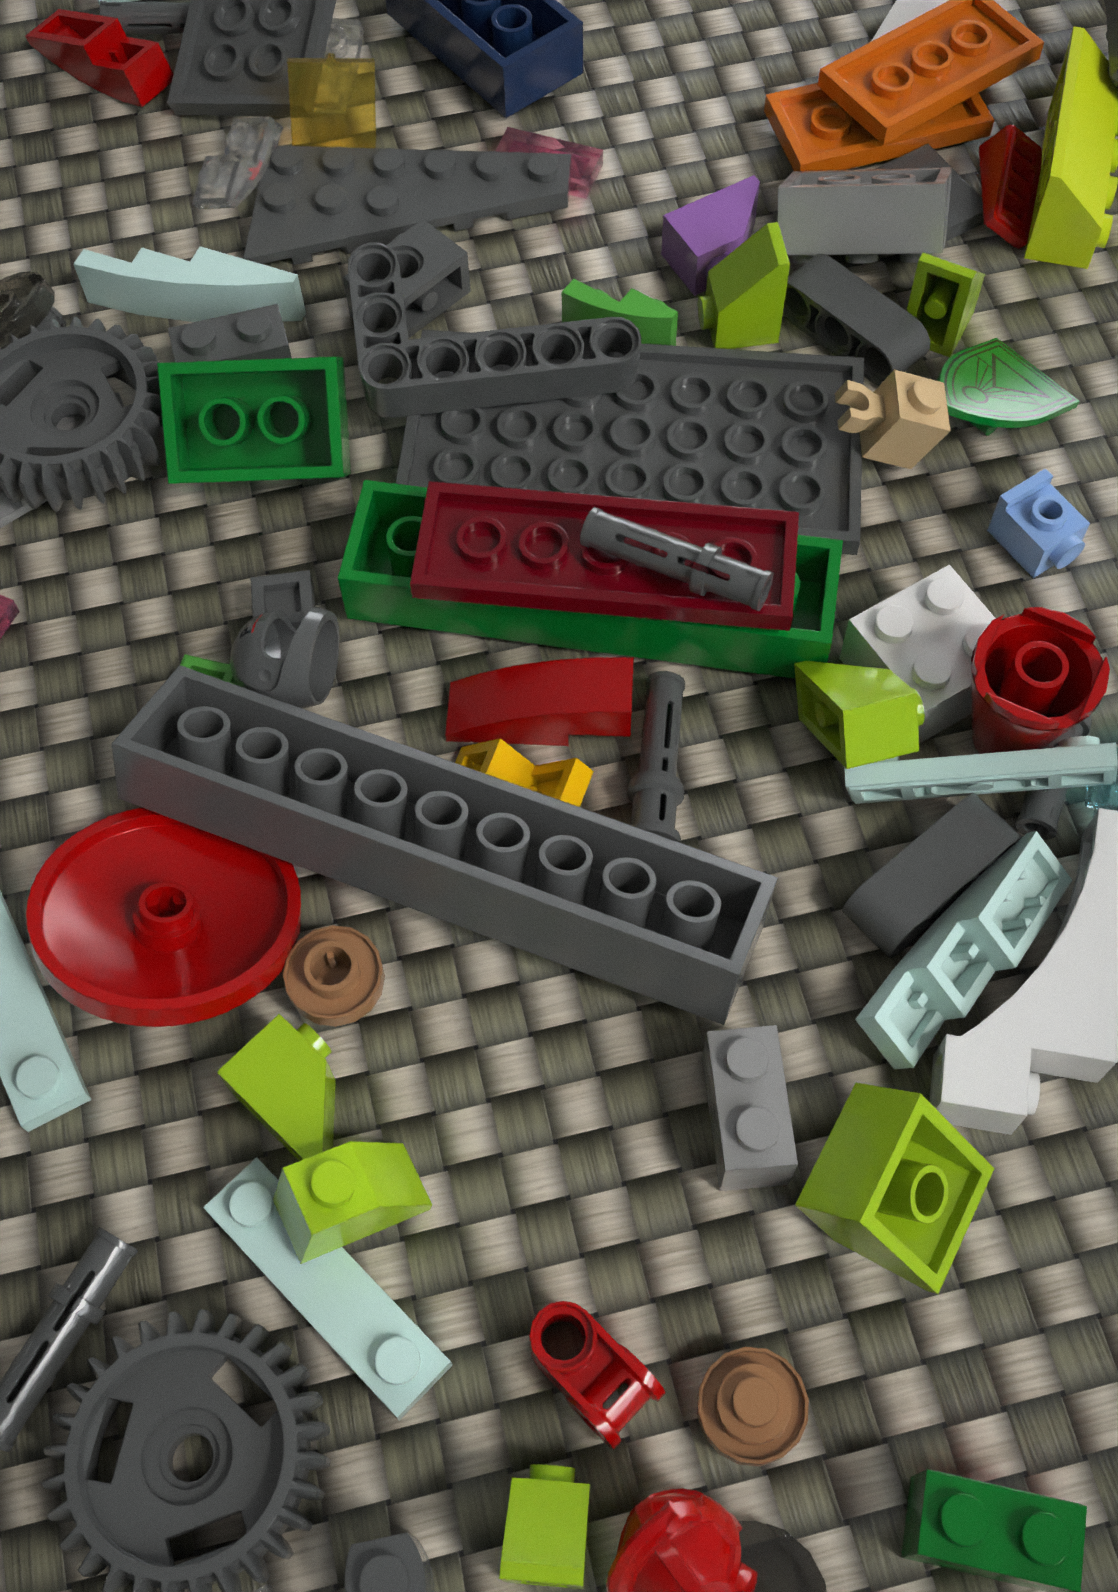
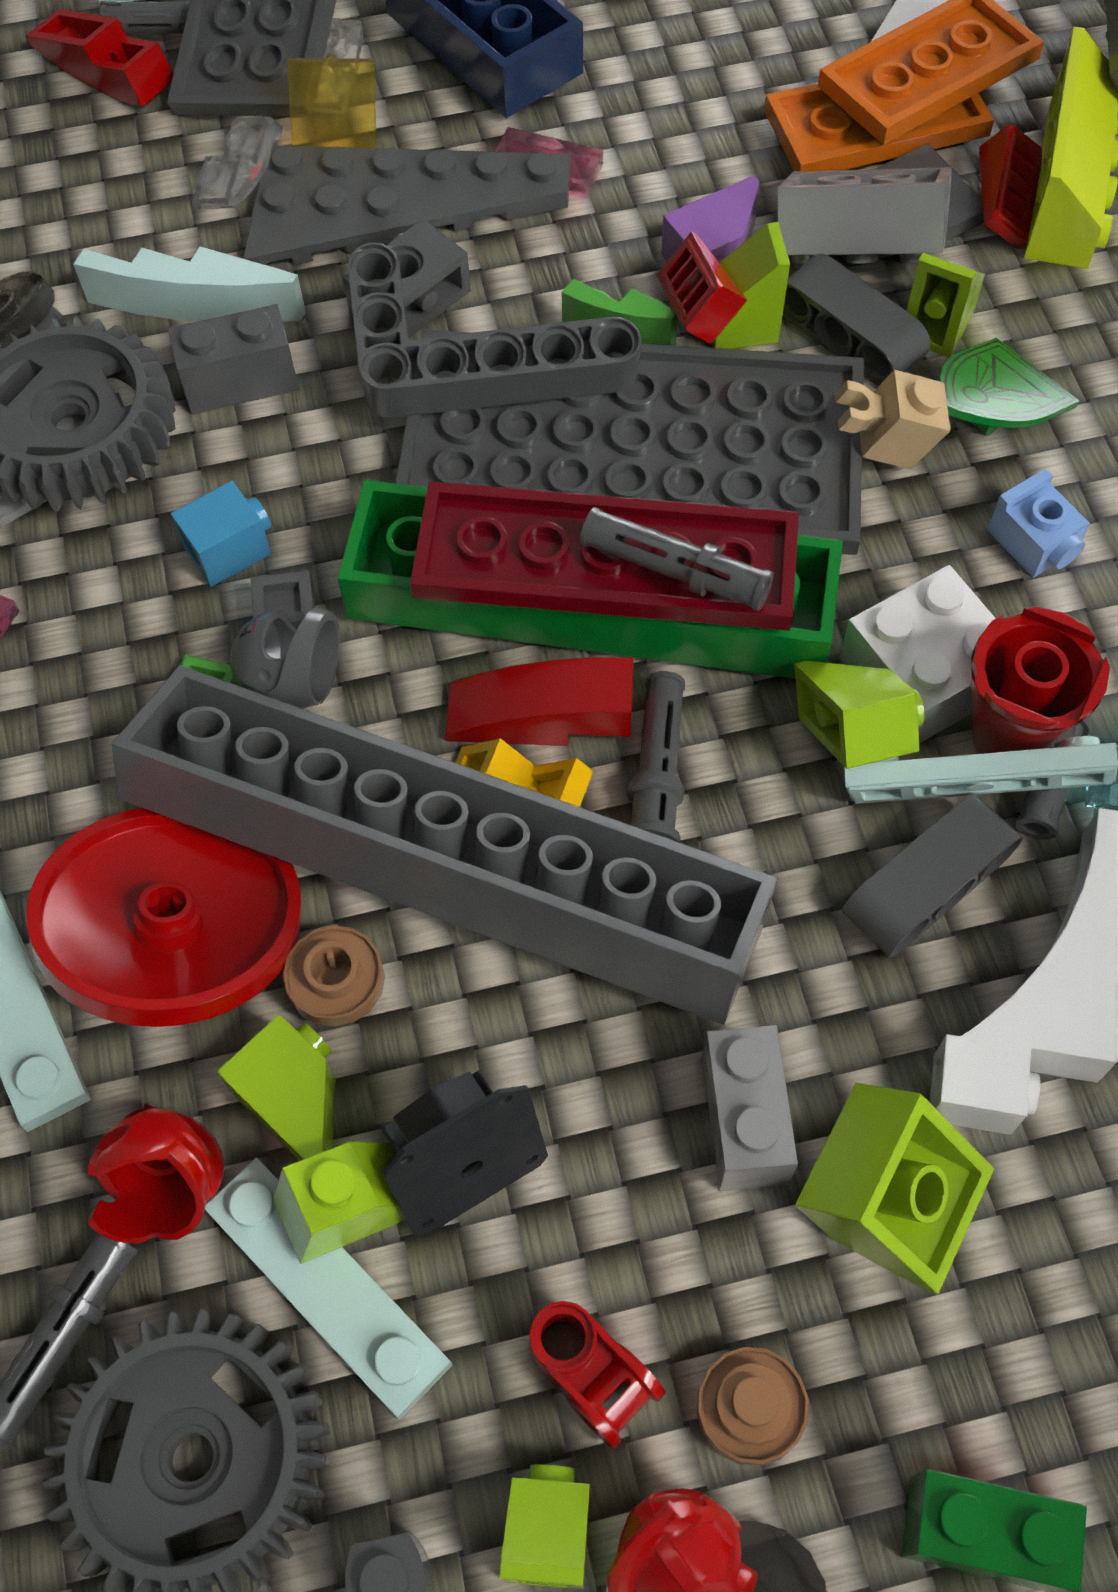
(158, 1172): none -> red helmet
(223, 532): none -> dark azure brick
(255, 419): green brick -> none
(449, 1131): none -> black piece
(700, 289): none -> red slope
(963, 948): light aqua slope -> none

